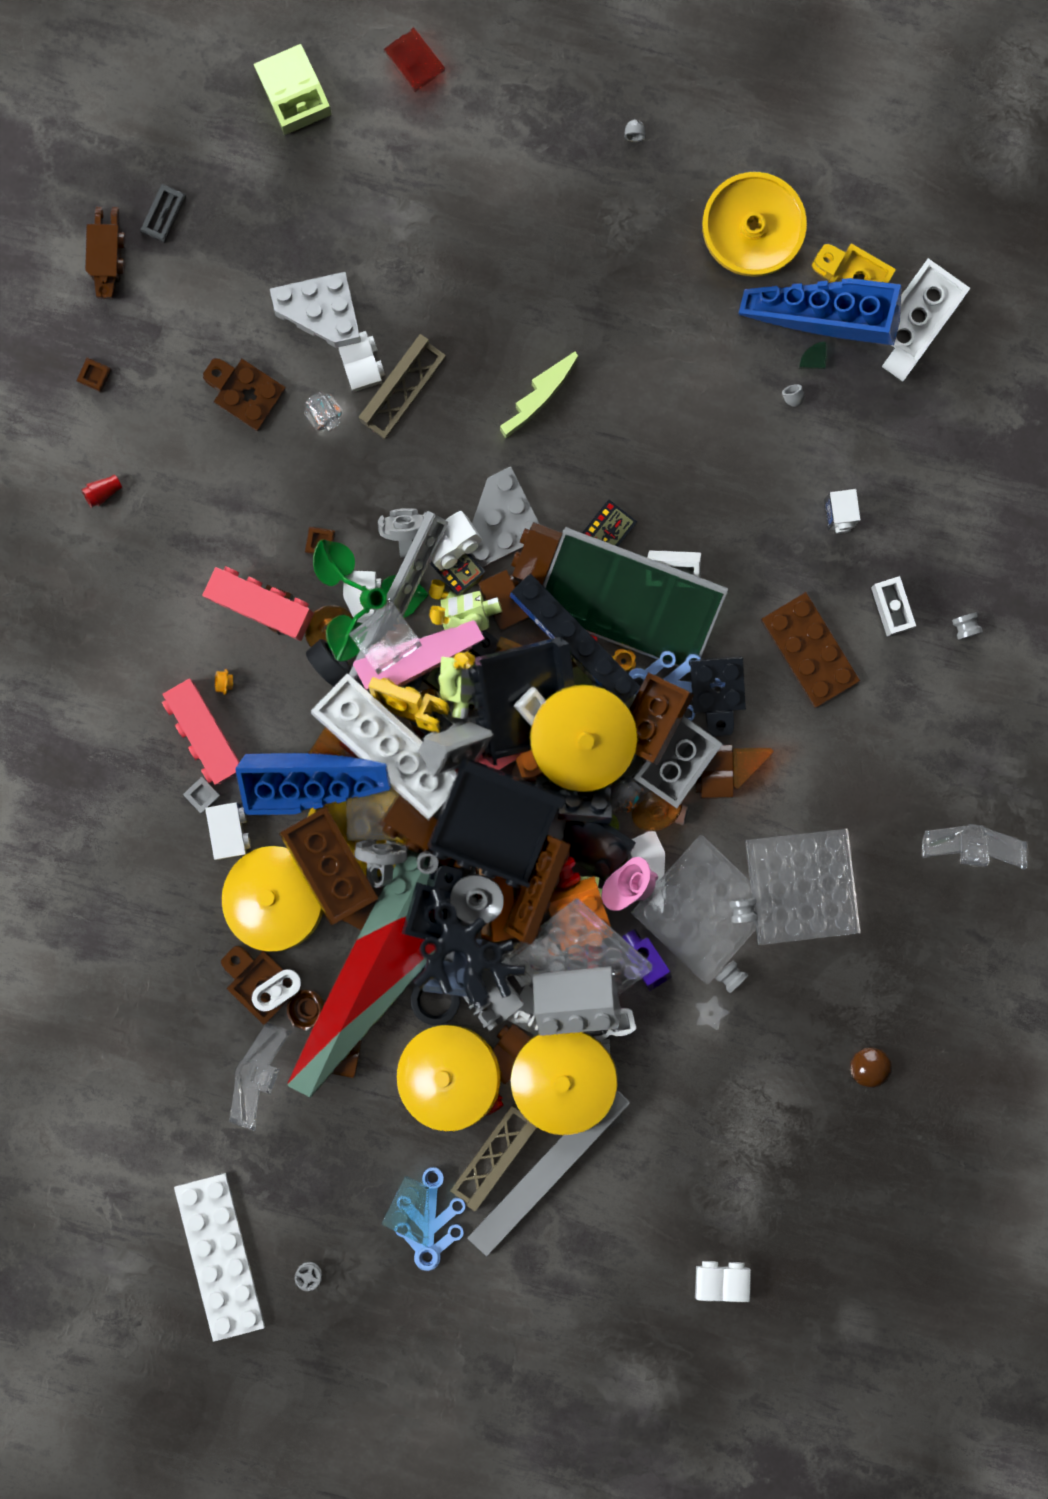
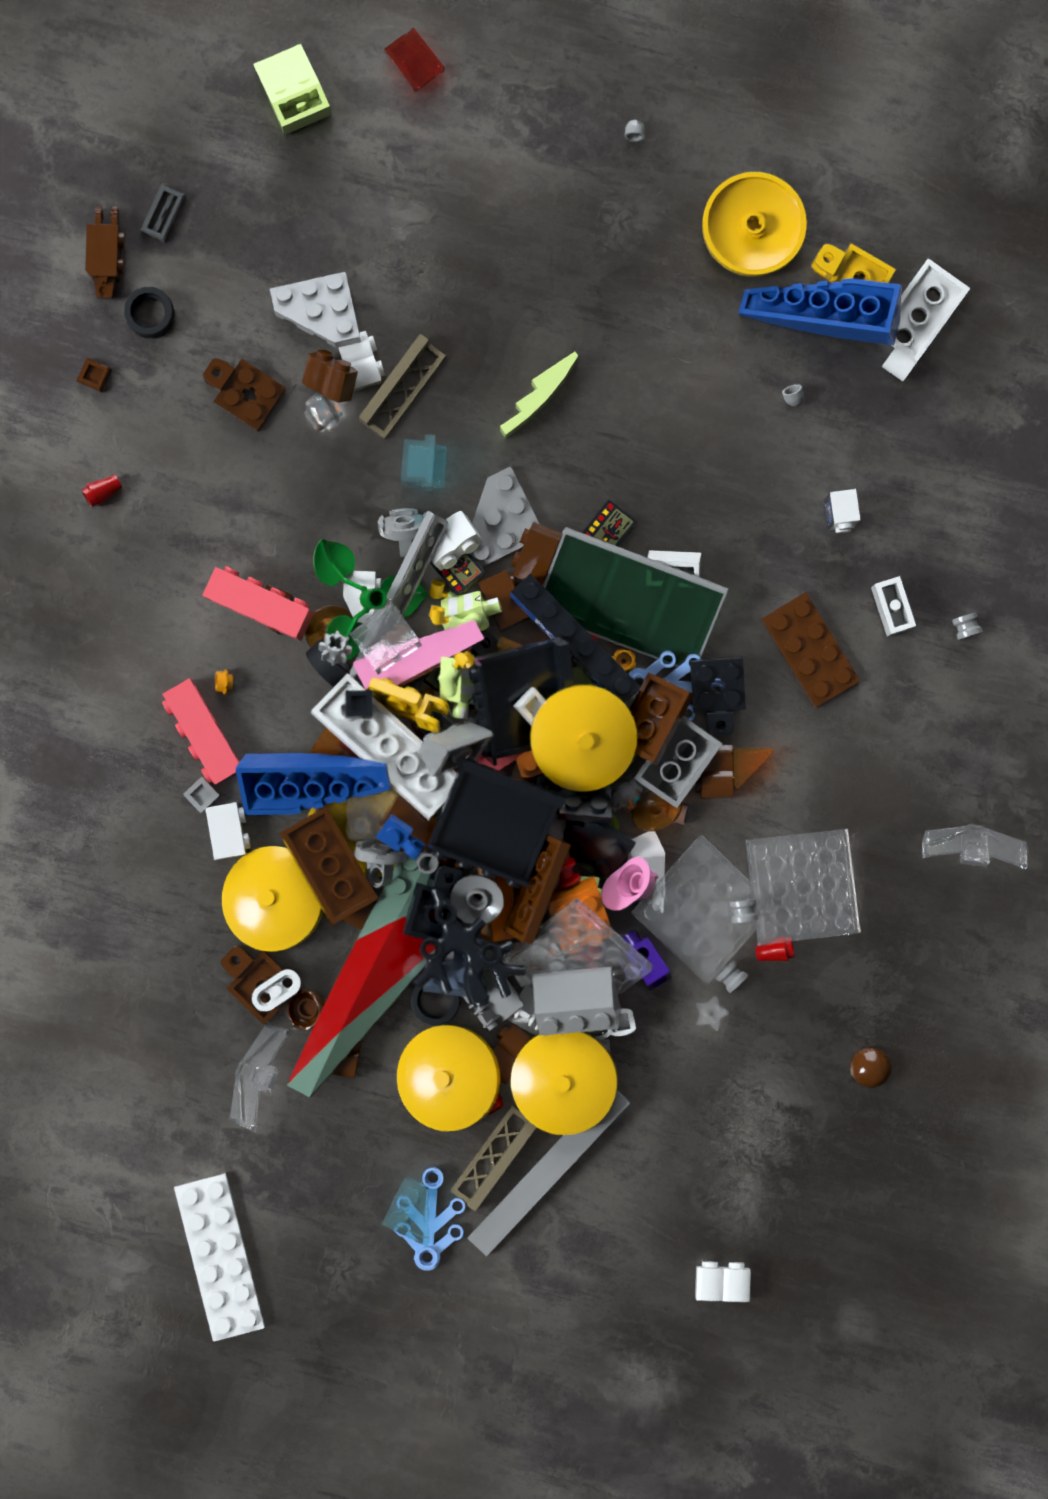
(135, 298): none -> black tyre
(307, 1281): light grey wheel -> none
(315, 535): reddish brown tile -> none
(330, 376): none -> reddish brown brick
(335, 648): none -> light grey gear
(358, 704): none -> black plate
(397, 835): none -> blue plate
(423, 464): none -> clear light blue plate
(775, 952): none -> red cone
(814, 357): clear green tile -> none

